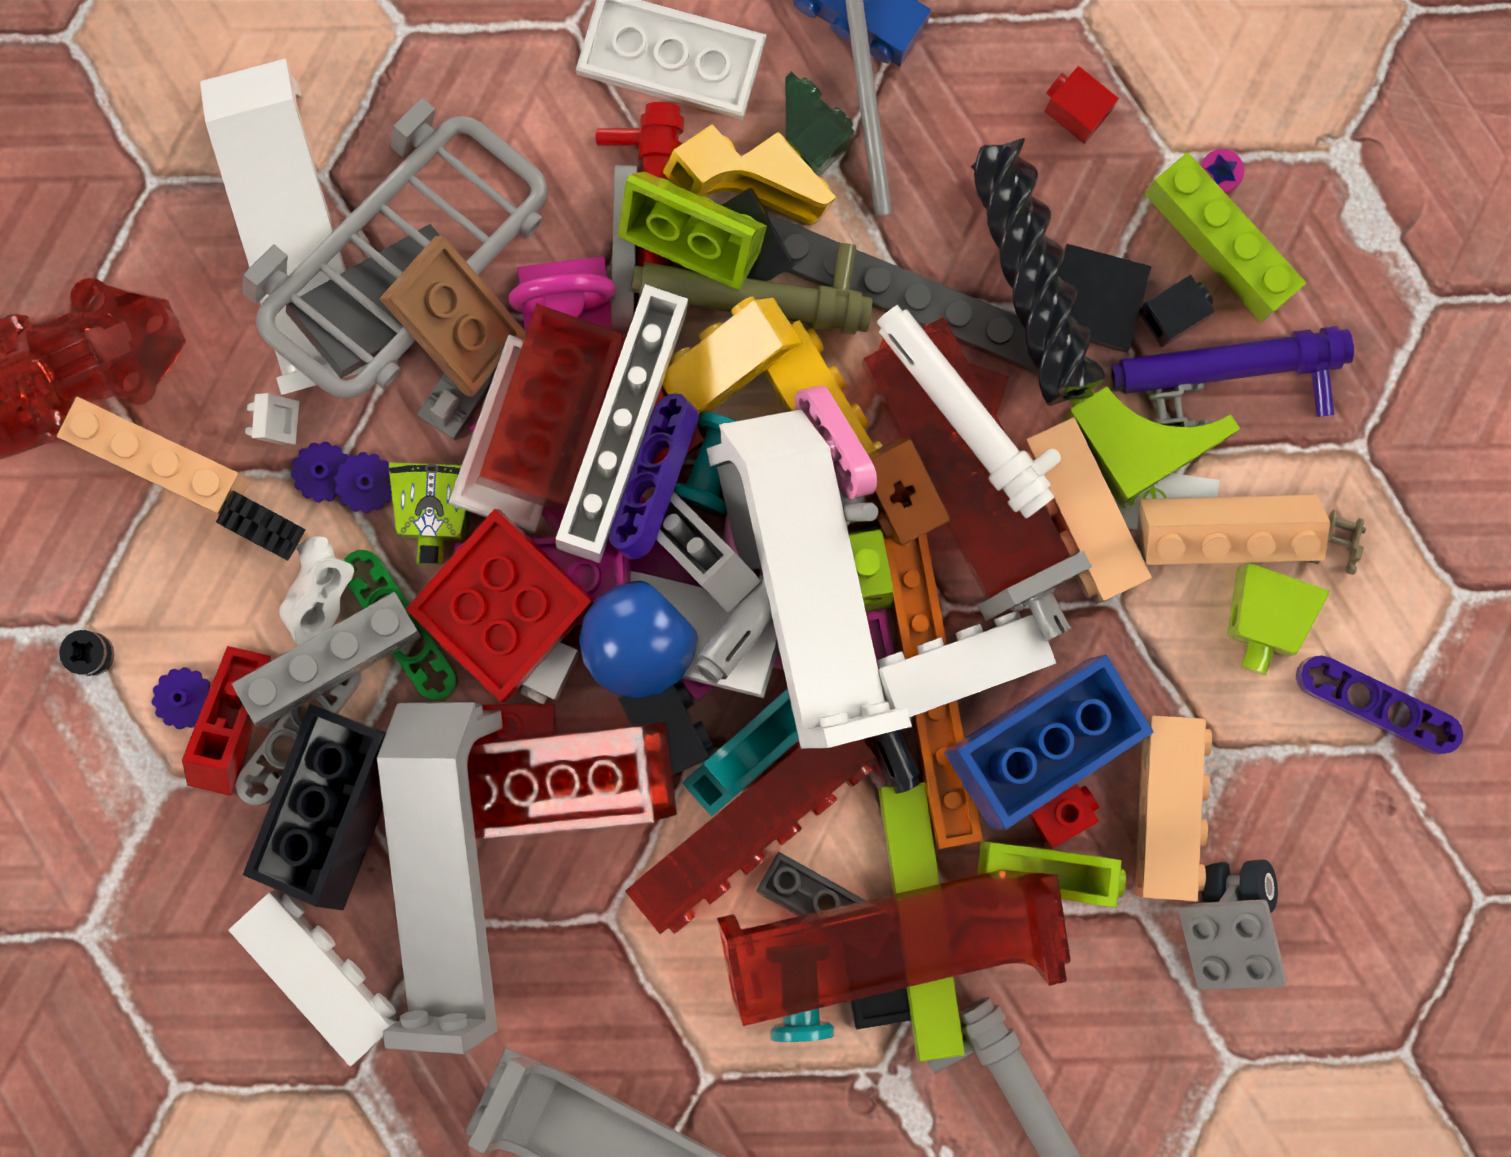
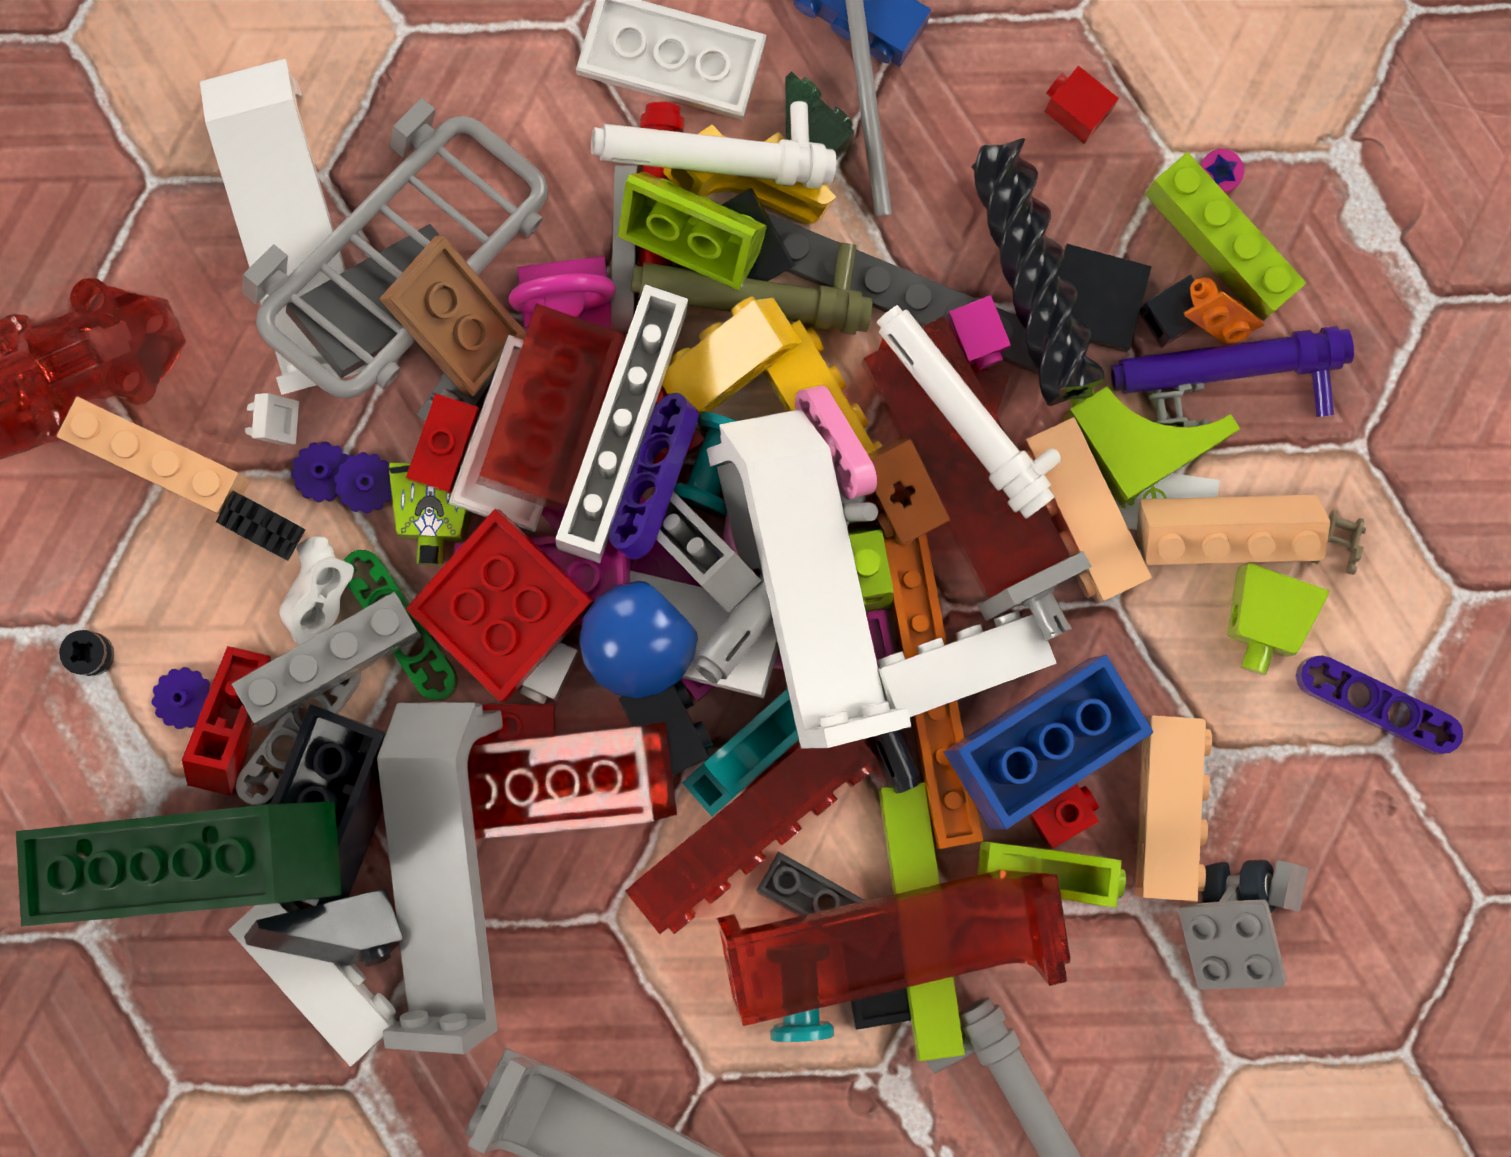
(178, 863): none -> dark green piece
(334, 932): none -> slope
(442, 443): none -> red plate
(783, 161): none -> white cylinder
(979, 332): none -> dark pink brick
(1220, 314): none -> orange hinge
(1287, 885): none -> light grey tile

